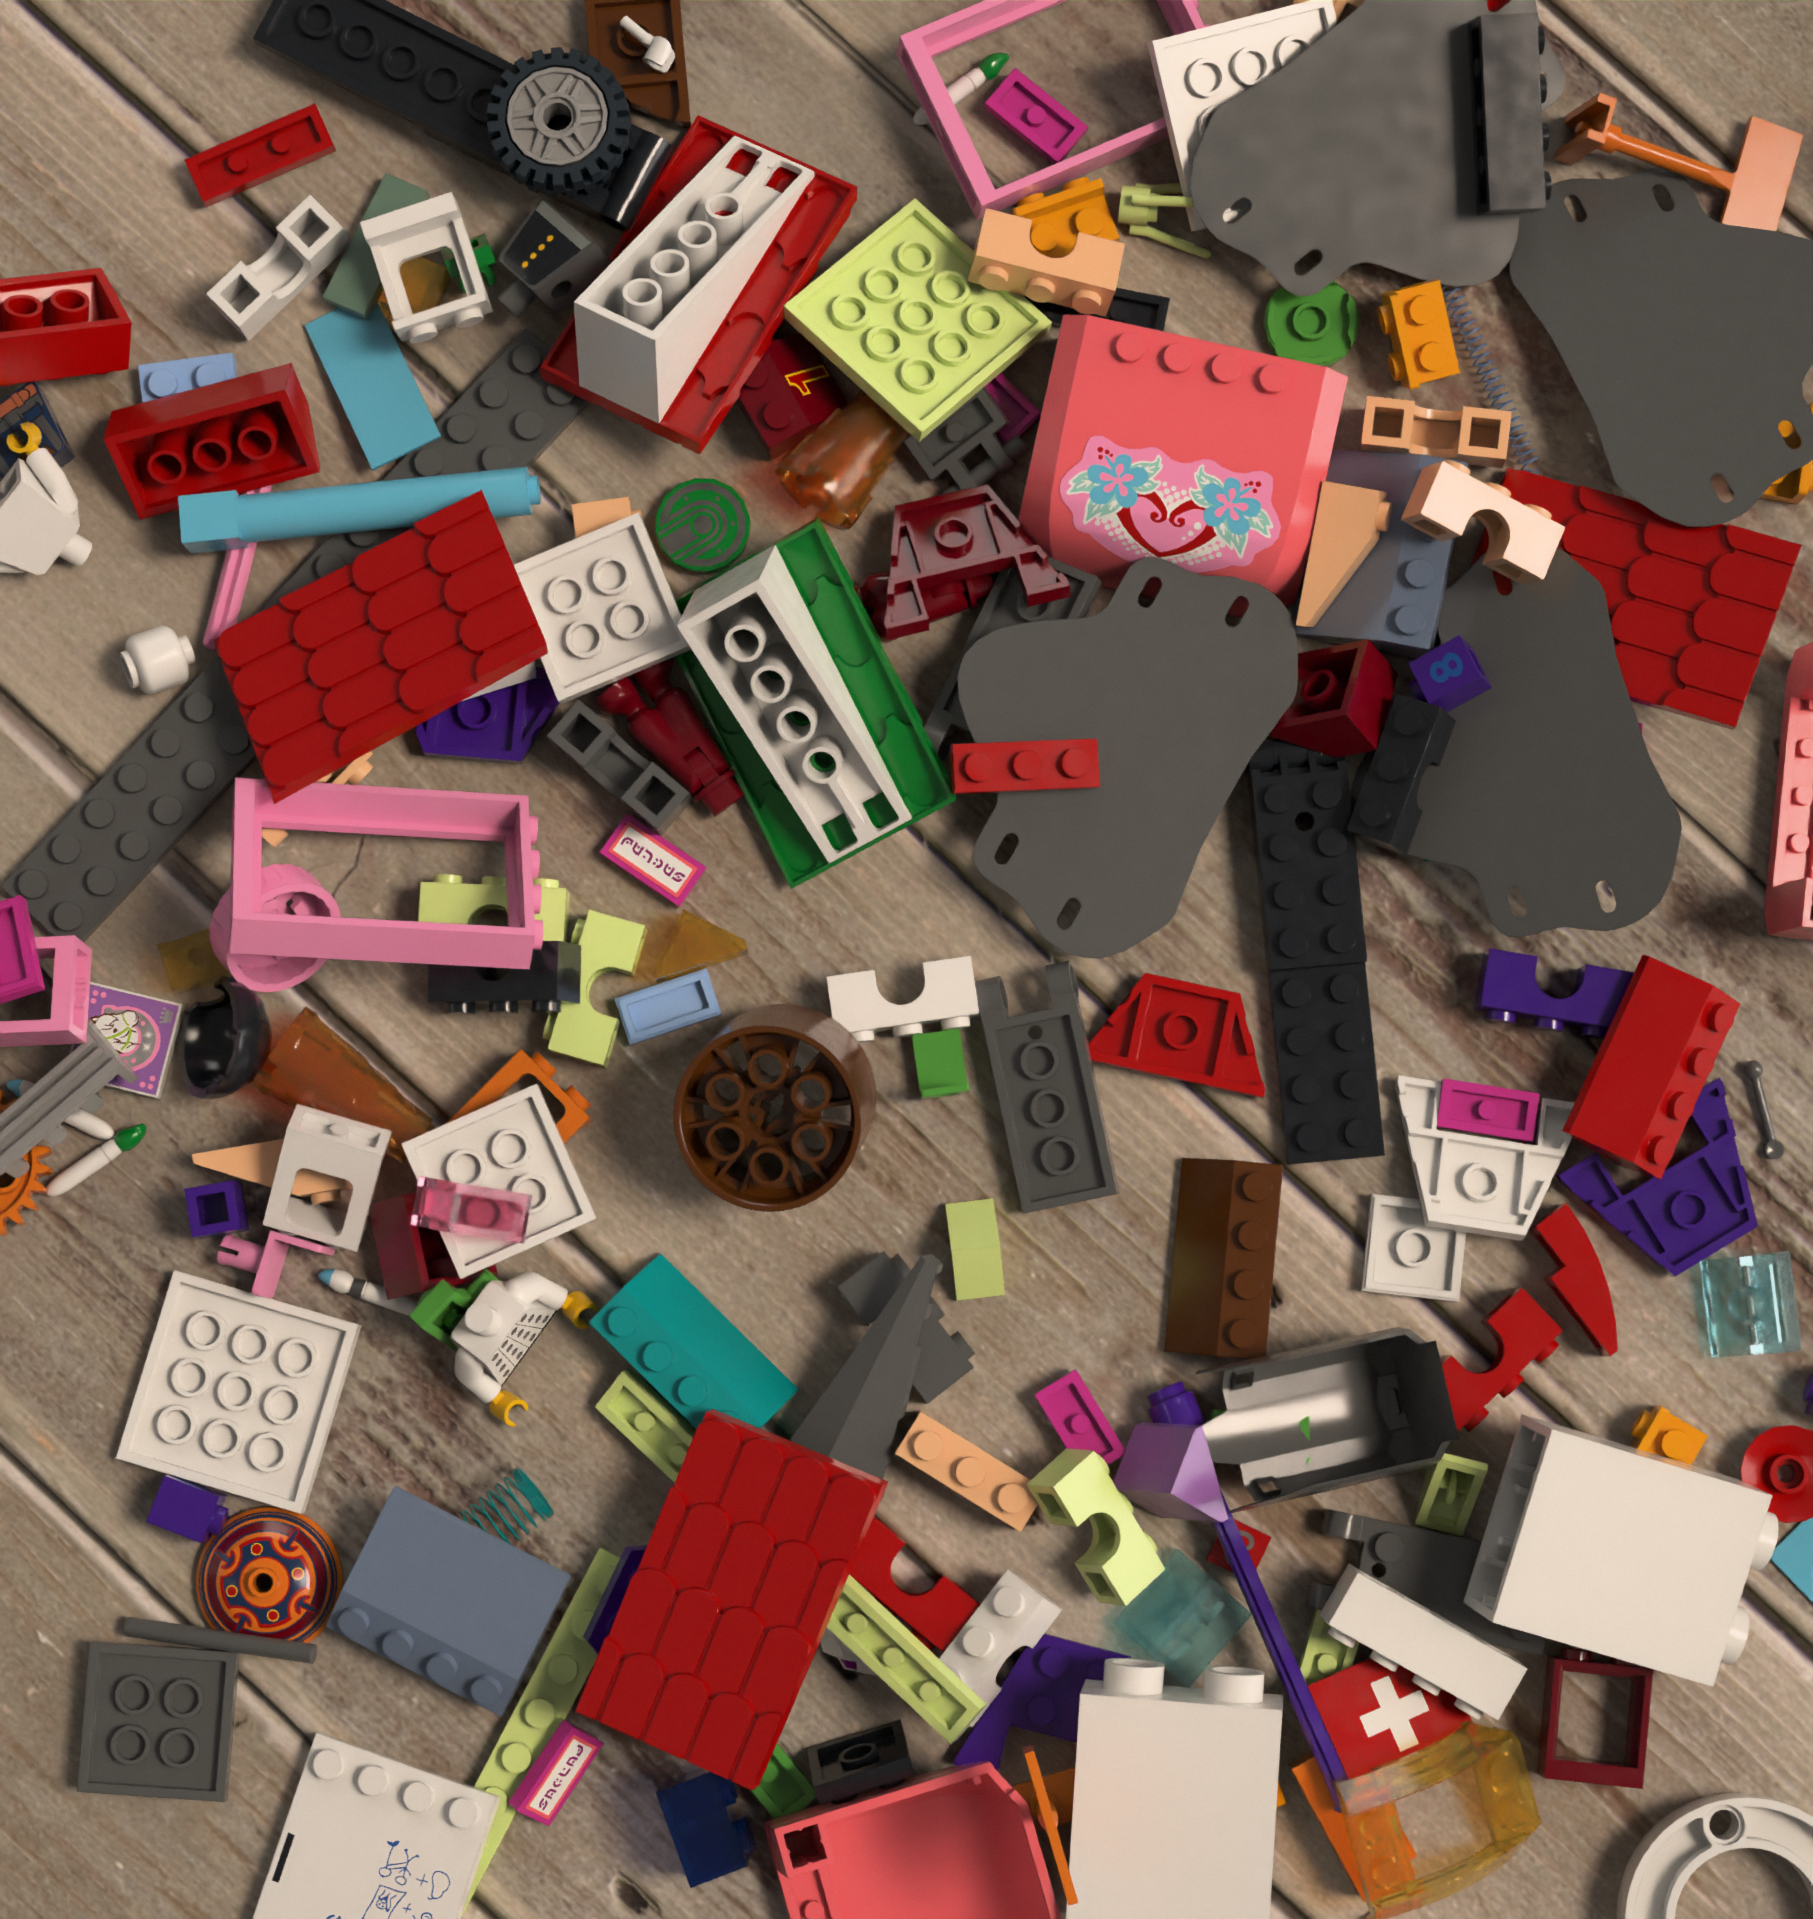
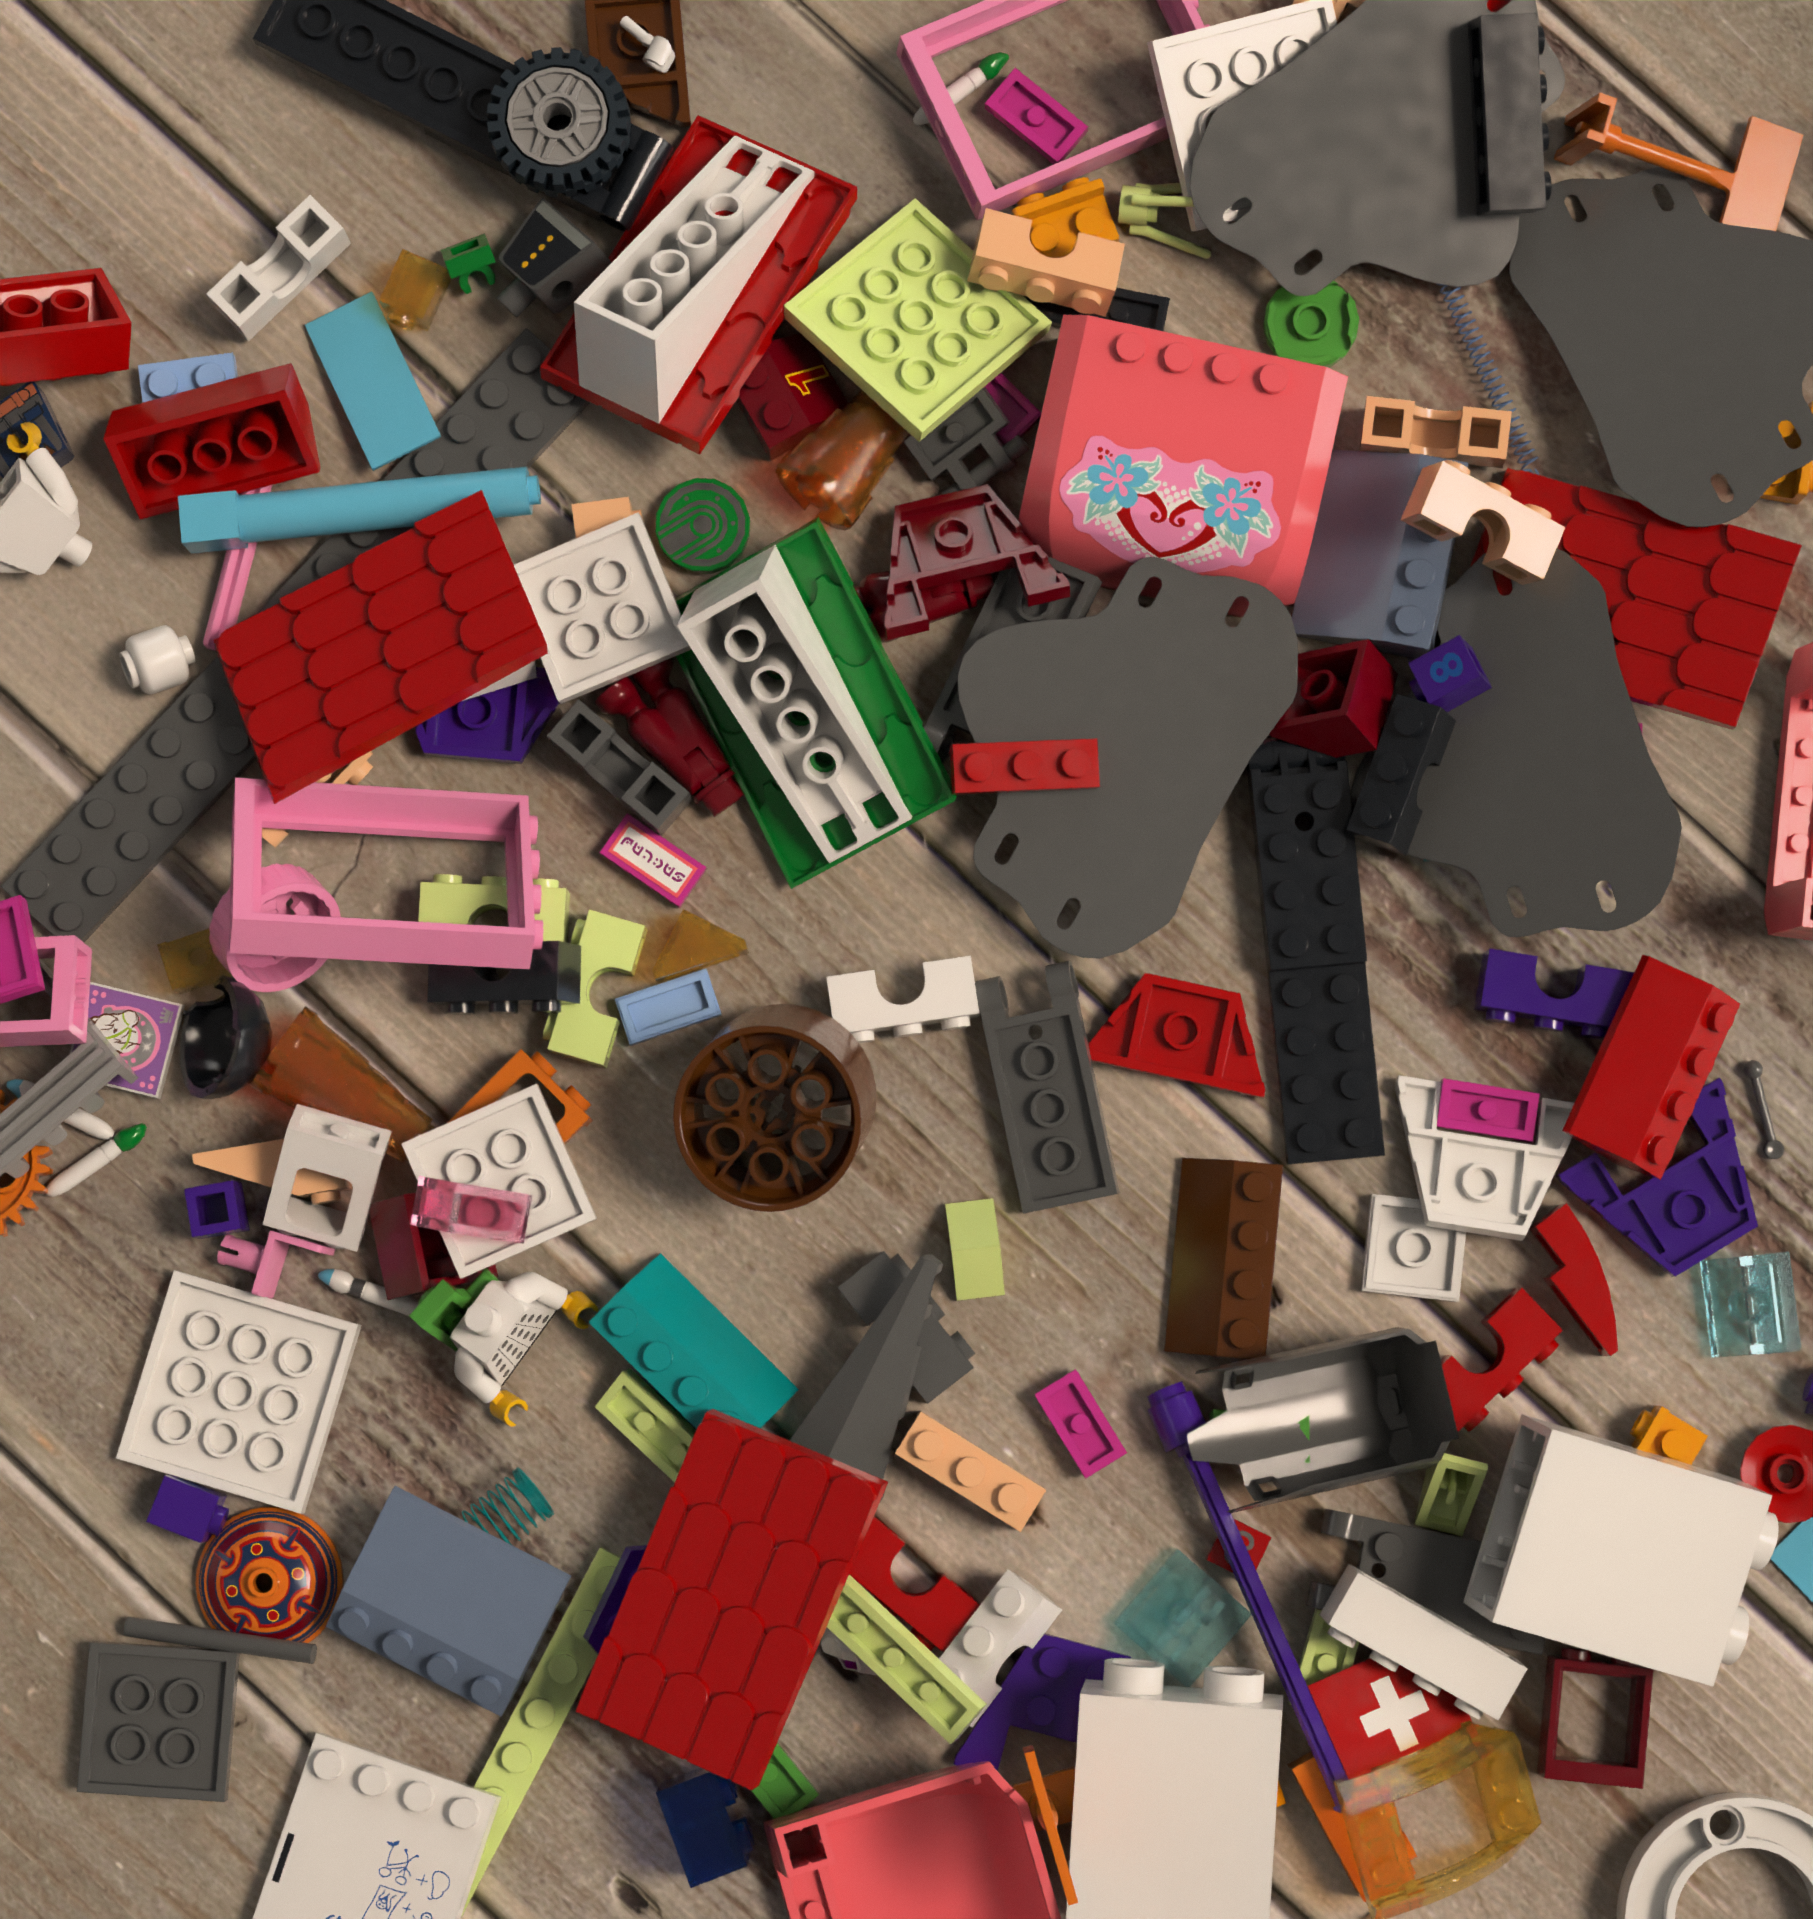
(260, 155): red plate -> none
(356, 280): sand green tile -> none
(415, 233): white window -> none
(555, 1773): tile -> none
(860, 1763): black plate -> none
(940, 1064): bright green bracket -> none
(1120, 1555): yellowish green arch -> none
(1171, 1472): medium lavender slope -> none
(1342, 537): light nougat slope -> none
(1418, 333): light orange bracket -> none

